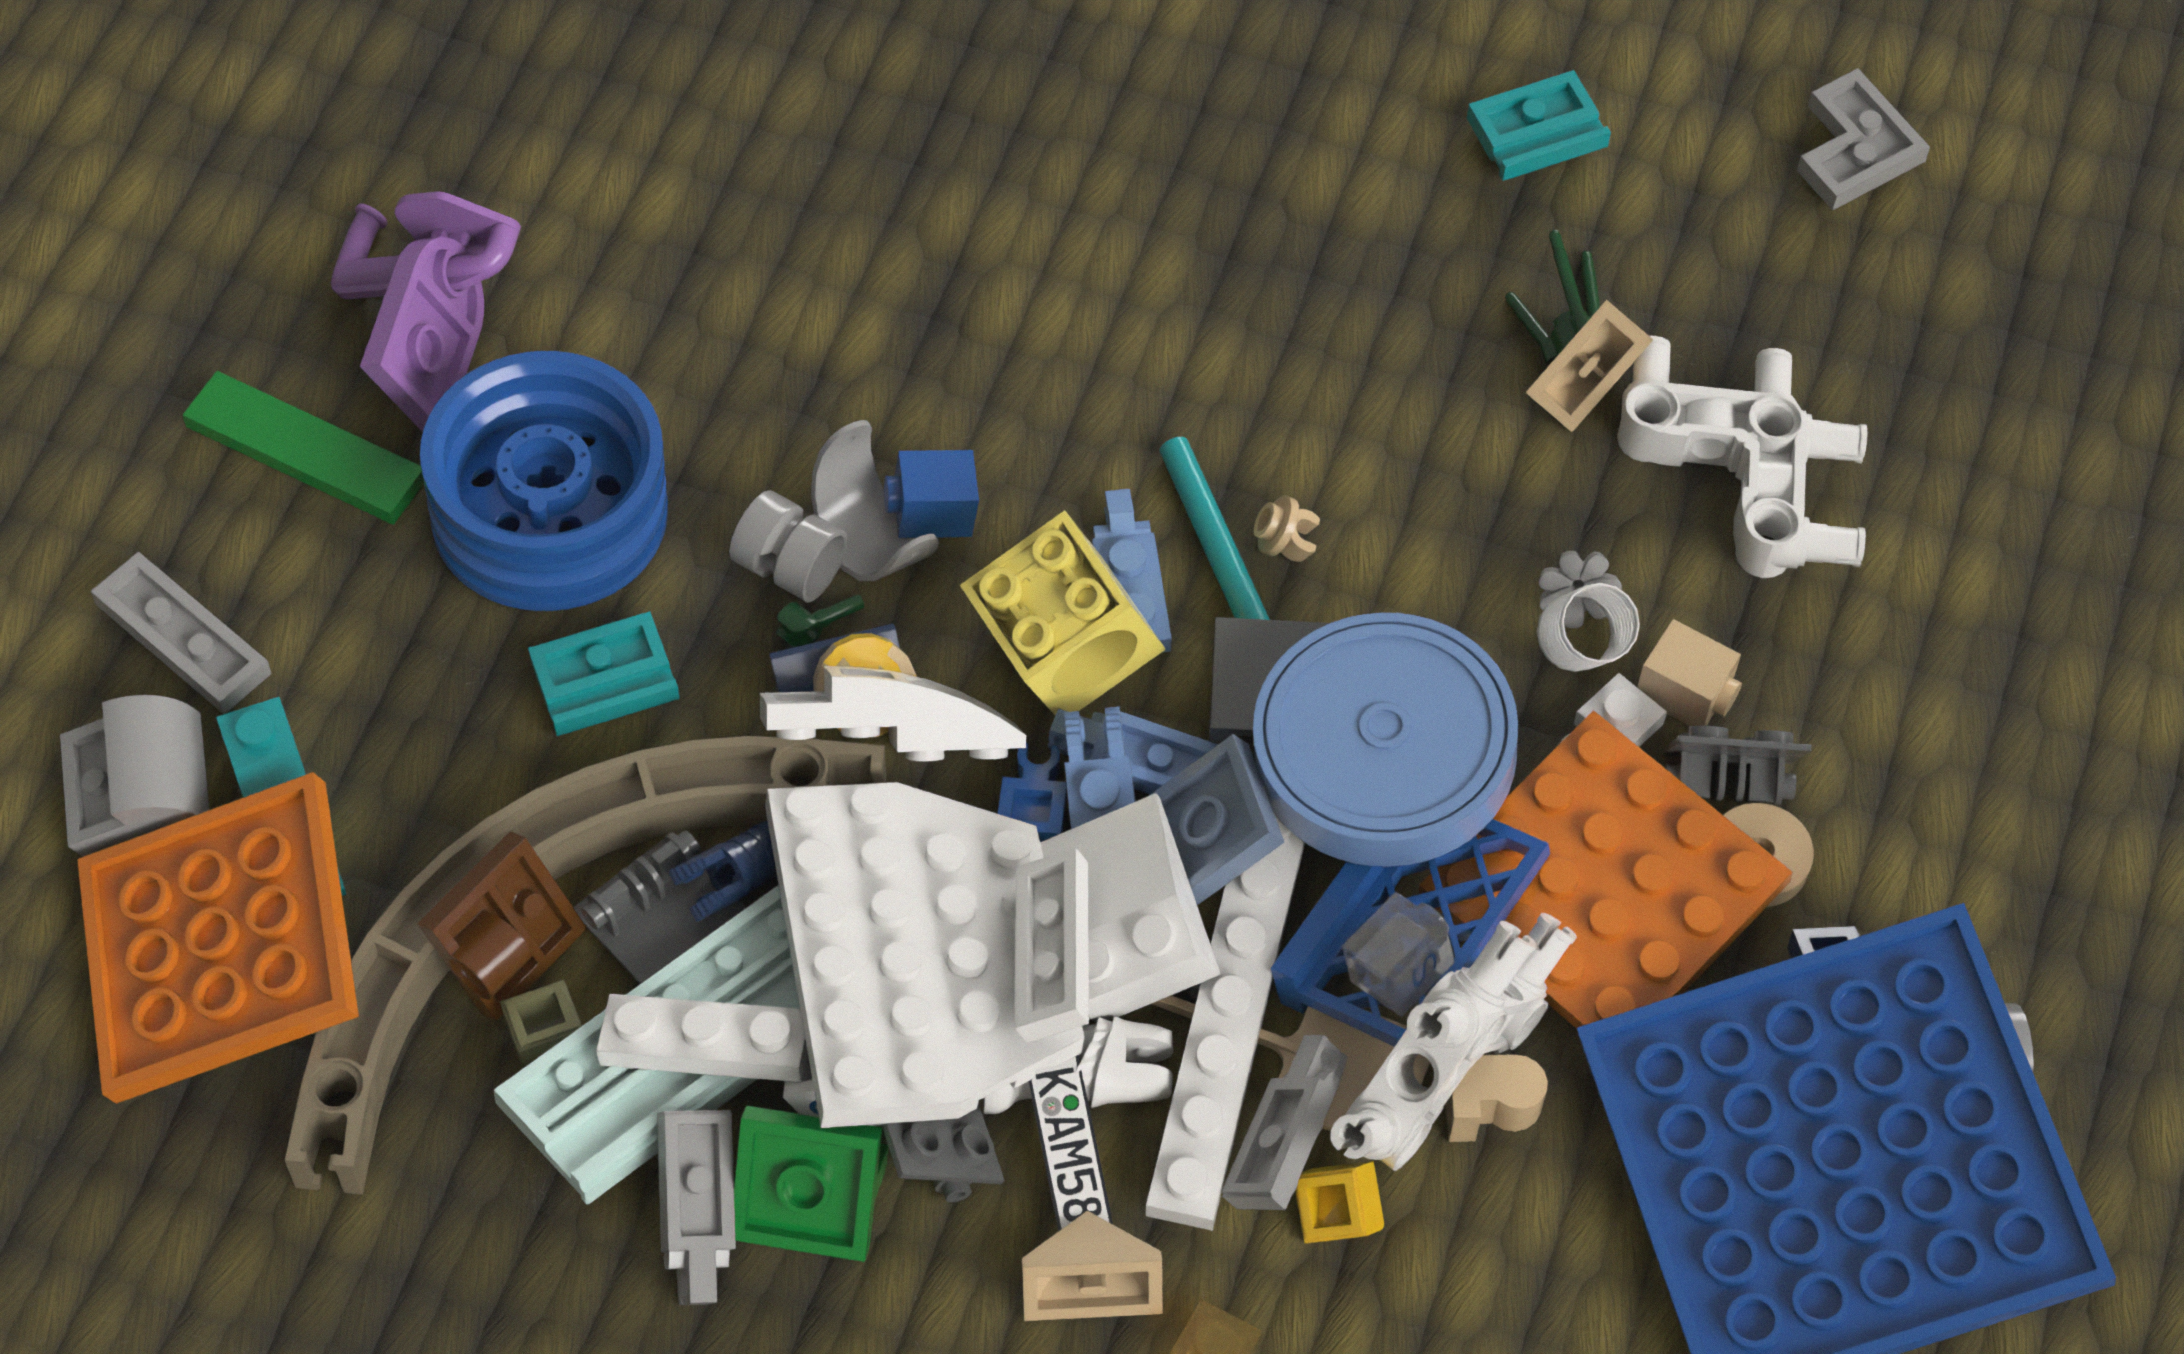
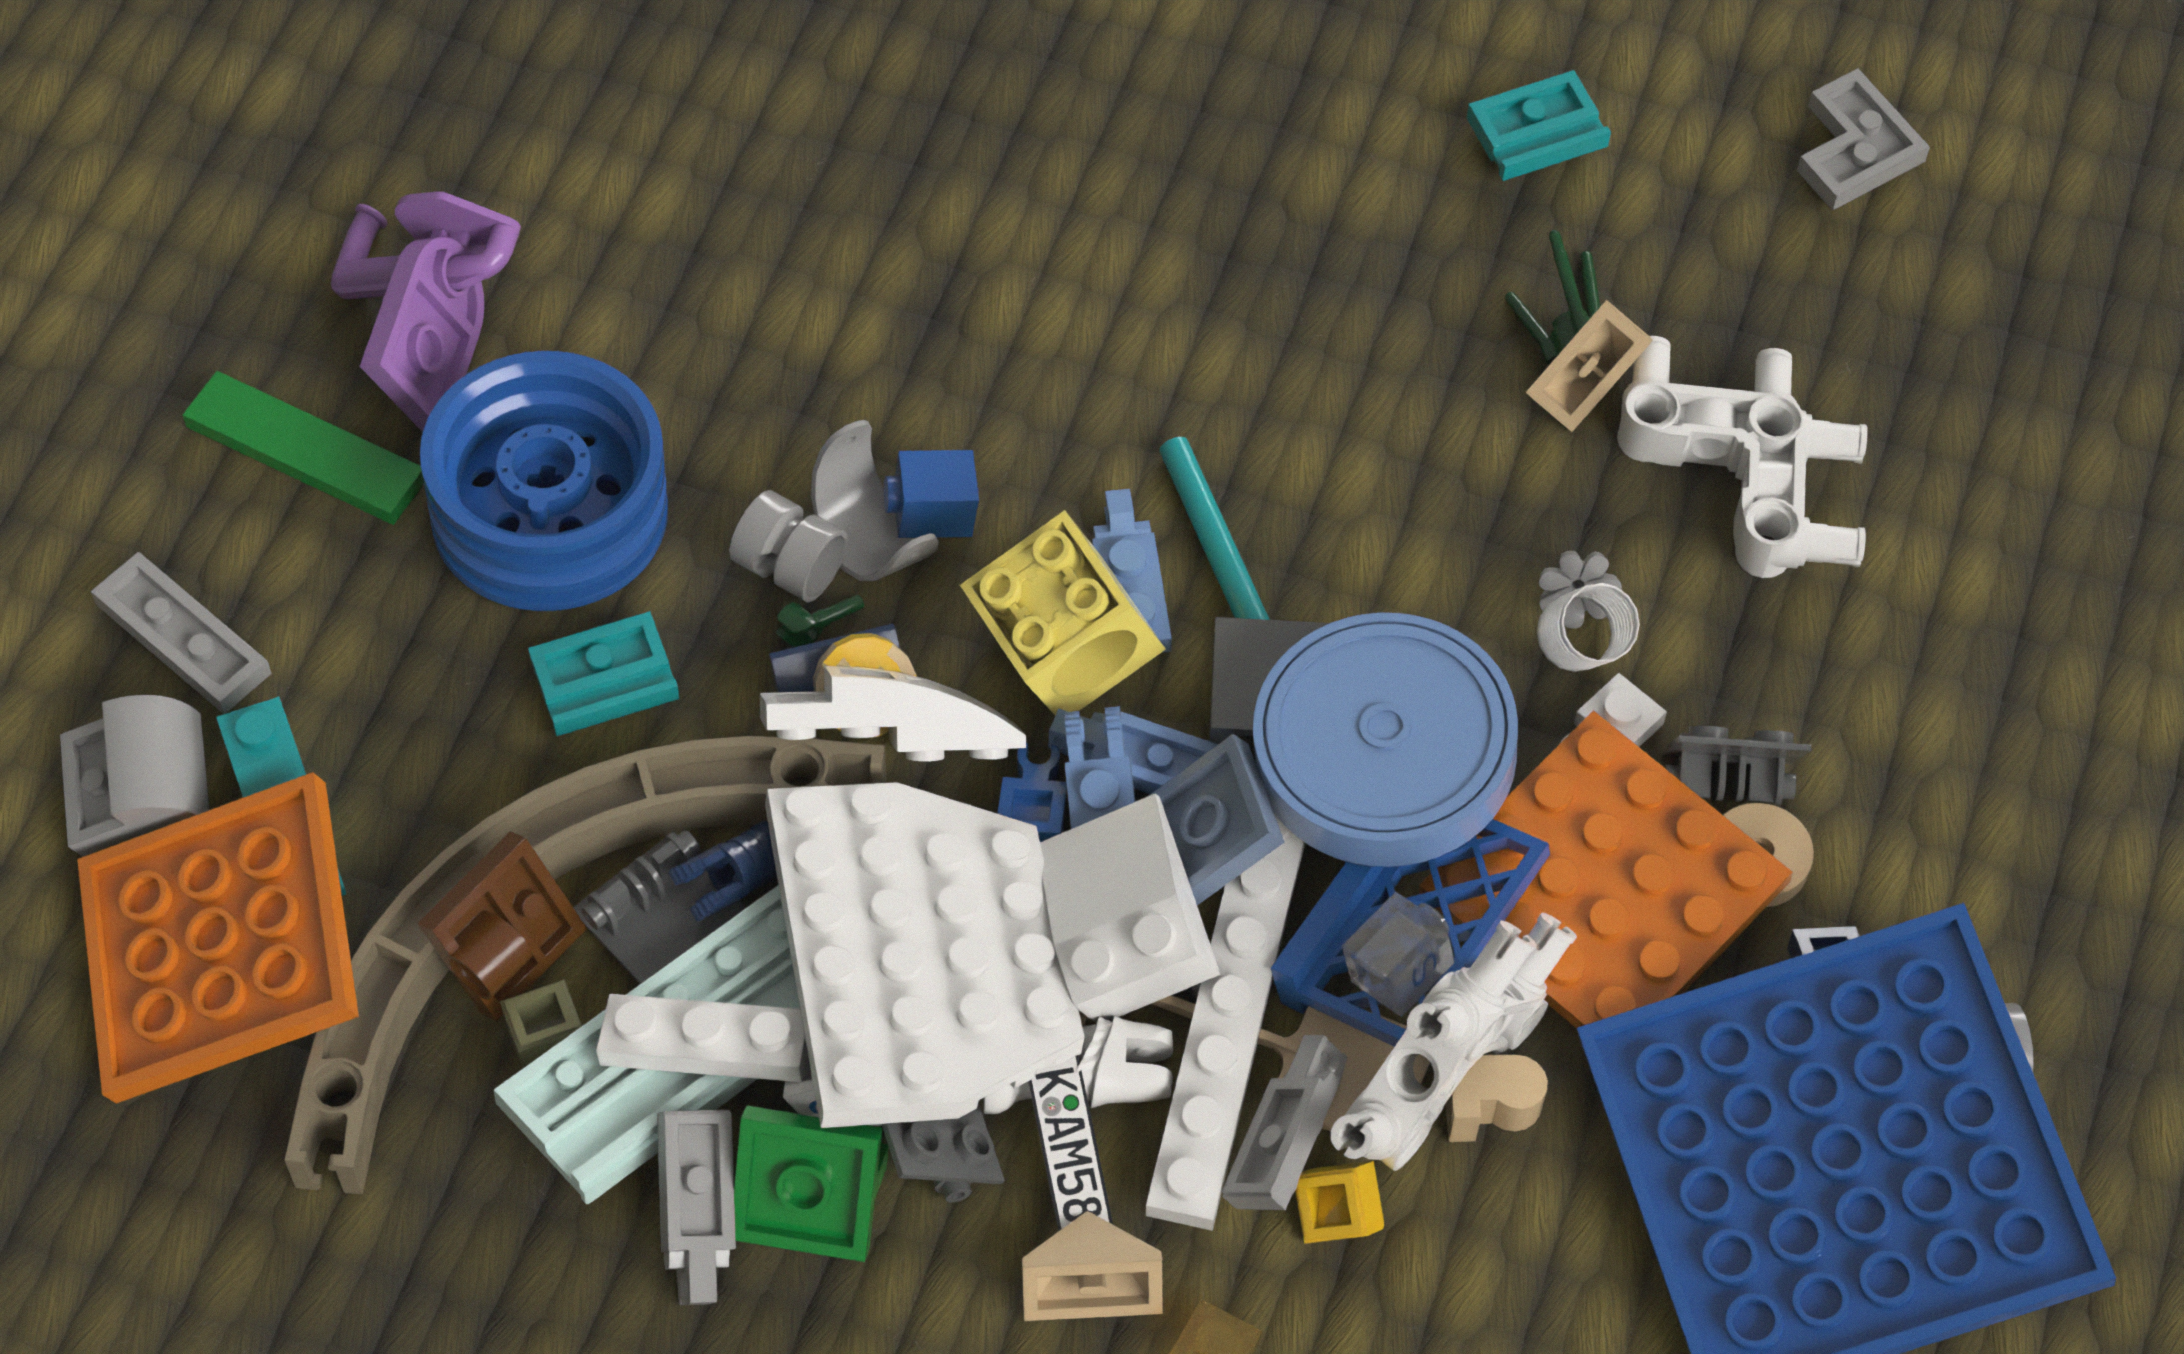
(1051, 945): white plate -> none
(1278, 527): tan plate -> none
(1690, 675): tan brick -> none

